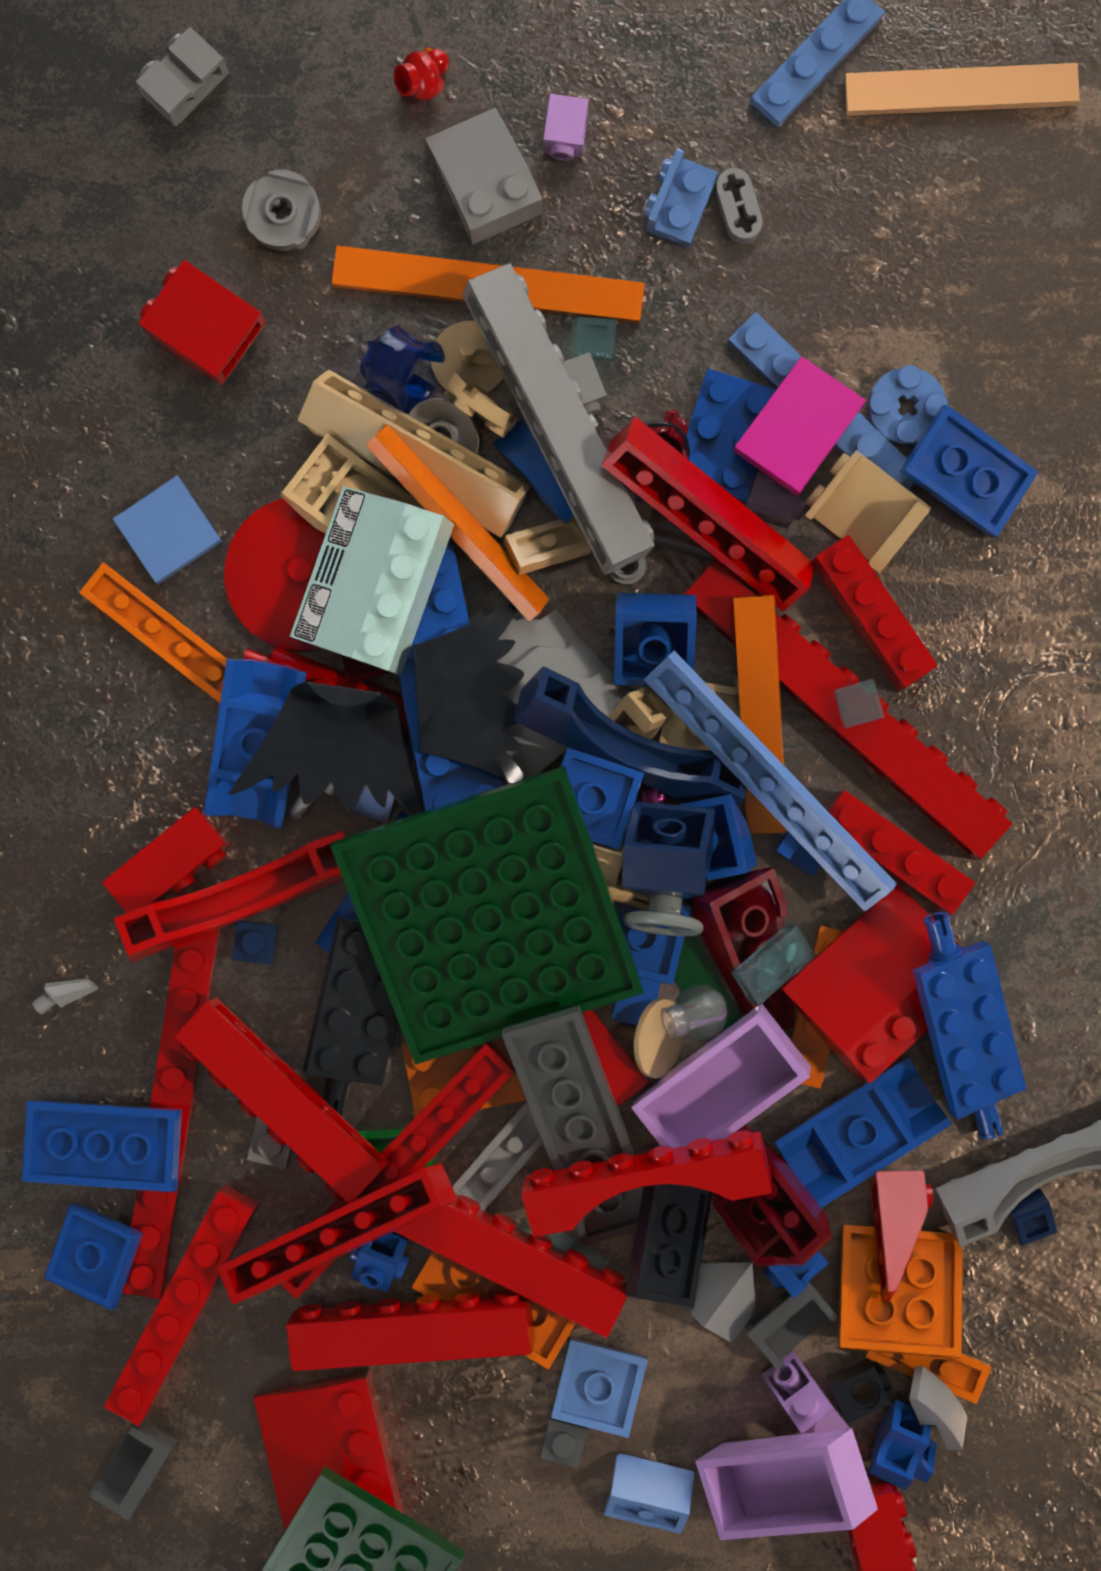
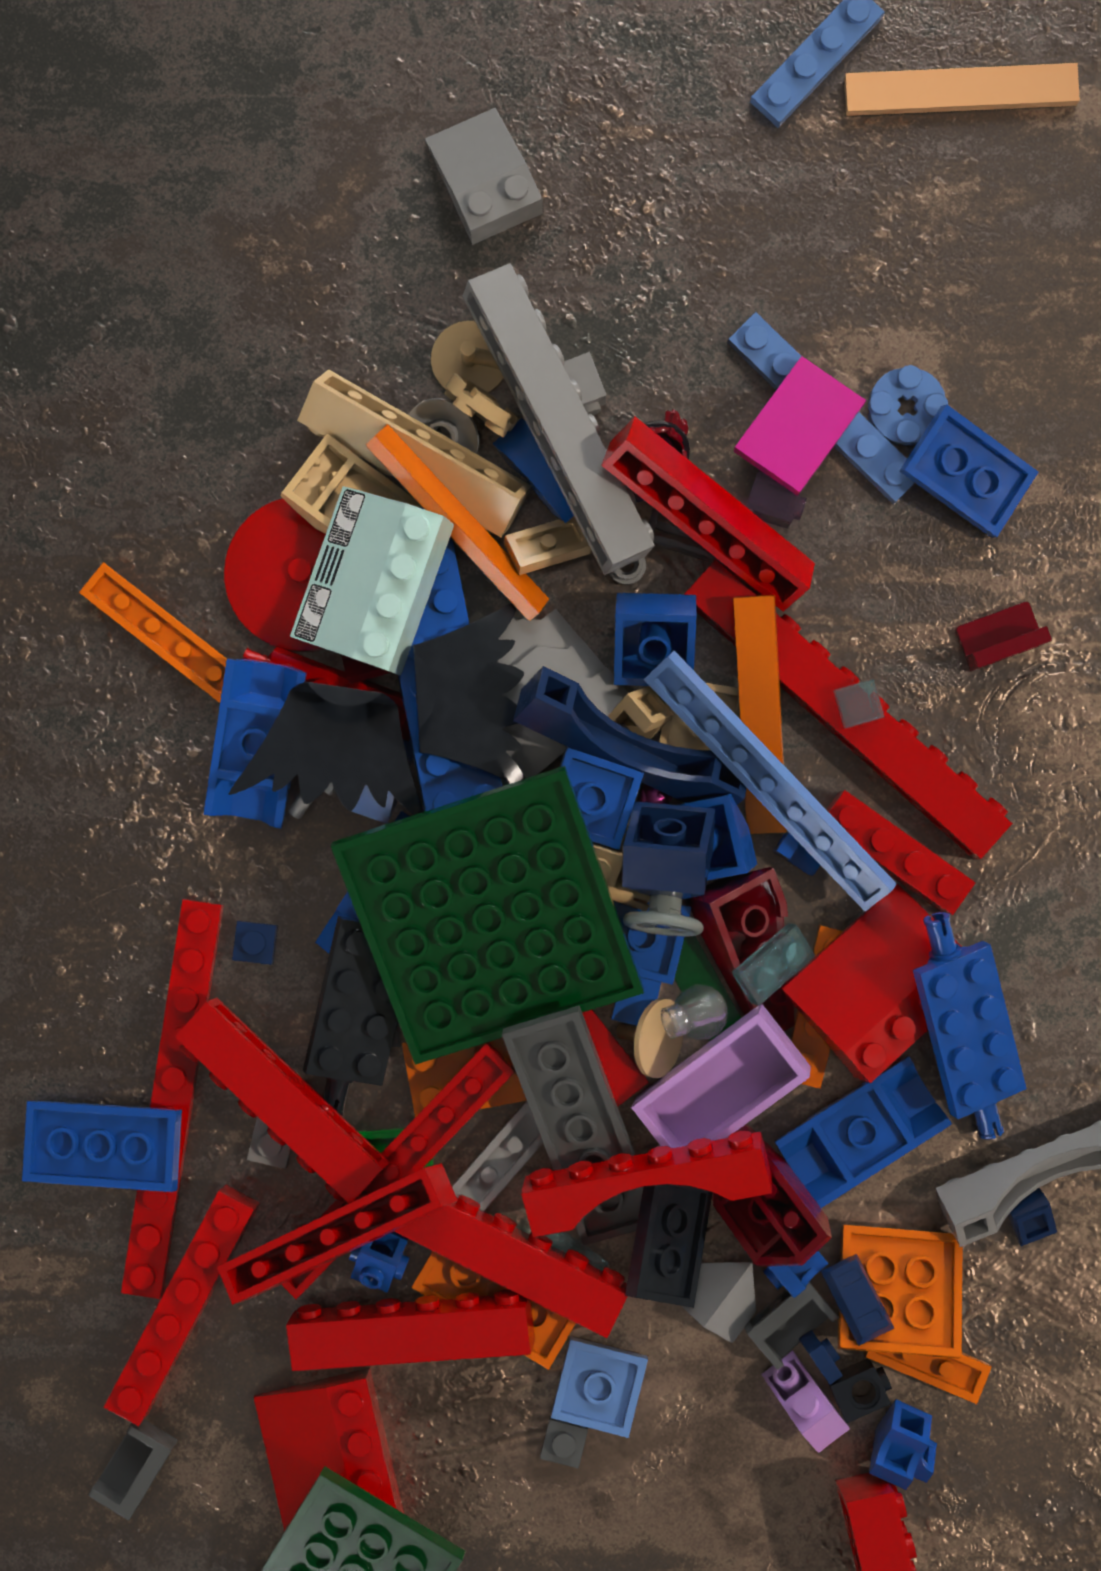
(63, 993): light grey bar -> none
(93, 1256): blue tile -> none
(167, 530): medium blue tile -> none
(168, 862): red brick -> none
(182, 76): light grey brick -> none
(201, 322): red brick -> none
(206, 910): red arch -> none
(269, 192): light grey plate -> none
(390, 364): clear blue helmet -> none
(421, 74): red animal -> none
(447, 280): orange tile -> none
(565, 127): lavender brick -> none
(596, 337): clear light blue tile -> none
(650, 1493): medium blue panel -> none
(681, 199): medium blue bracket -> none
(718, 423): blue plate -> none
(746, 203): light grey beam -> none
(787, 1485): lavender piece -> none
(823, 1355): none -> dark blue plate
(857, 1299): none -> dark blue tile
(867, 507): tan panel -> none
(873, 613): red brick -> none
(898, 1211): slope -> none
(938, 1406): light grey slope -> none
(1001, 636): none -> dark red panel

